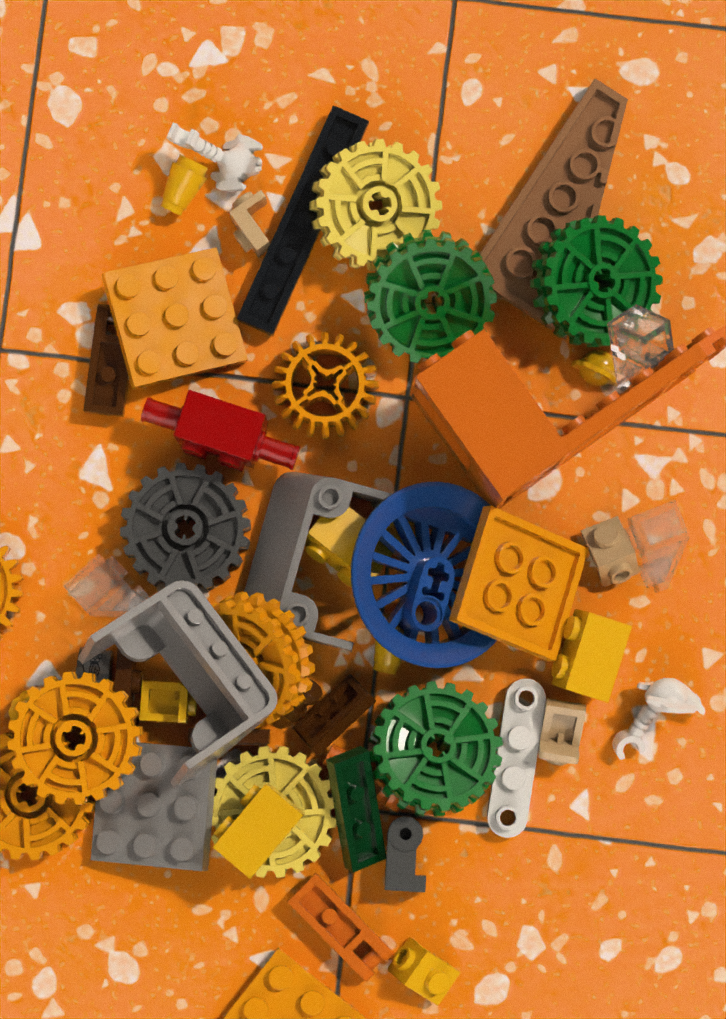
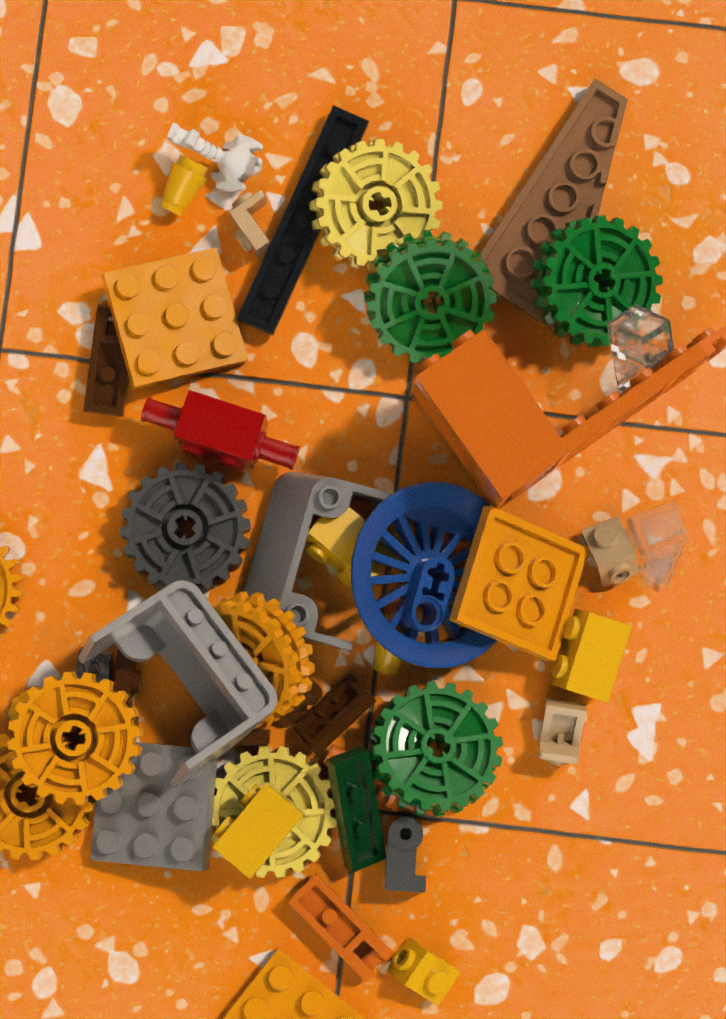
(102, 589): clear slope -> none
(166, 702): yellow bracket -> none
(310, 397): light orange gear -> none
(515, 776): white plate -> none
(596, 368): yellow piece -> none
(664, 696): white piece -> none

